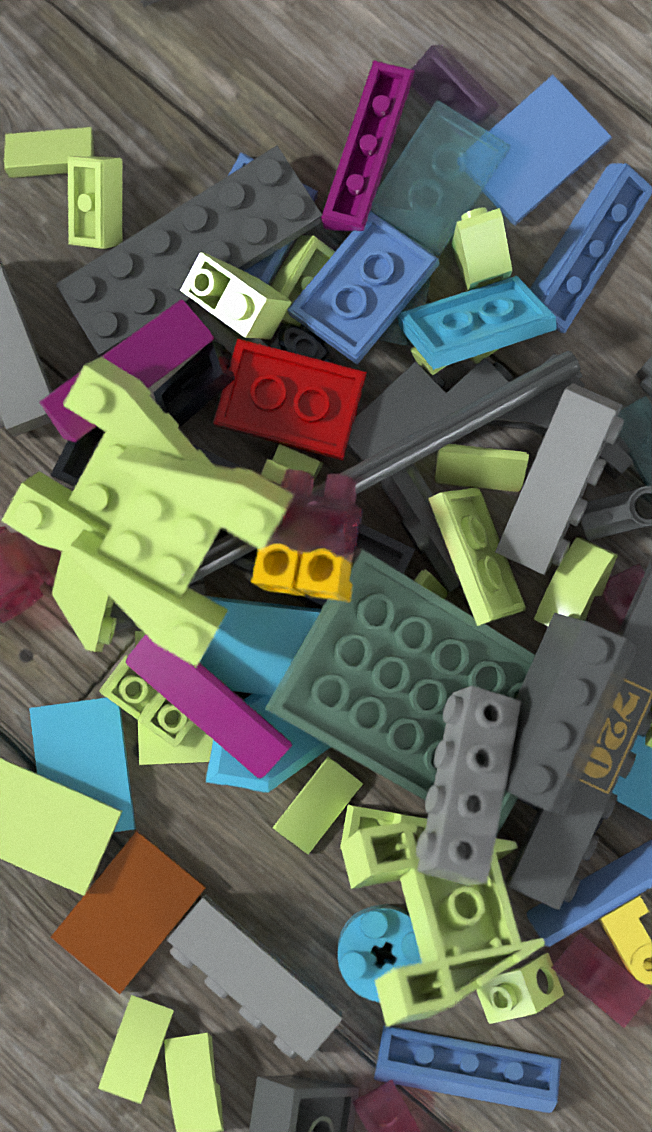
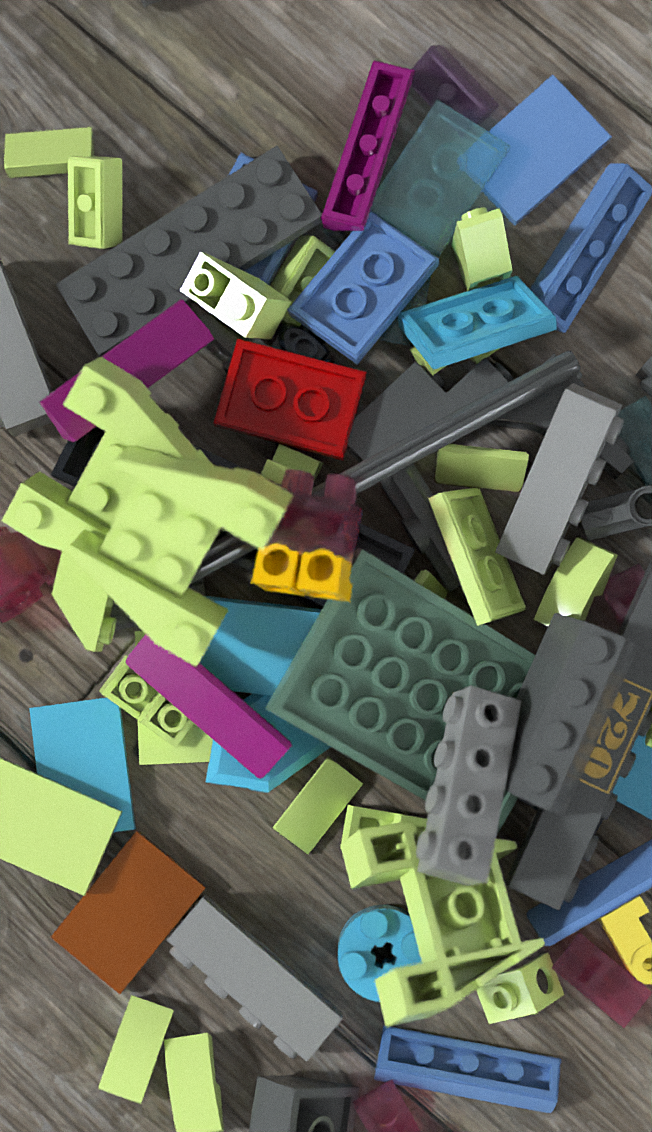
(195, 383): black tile -> none

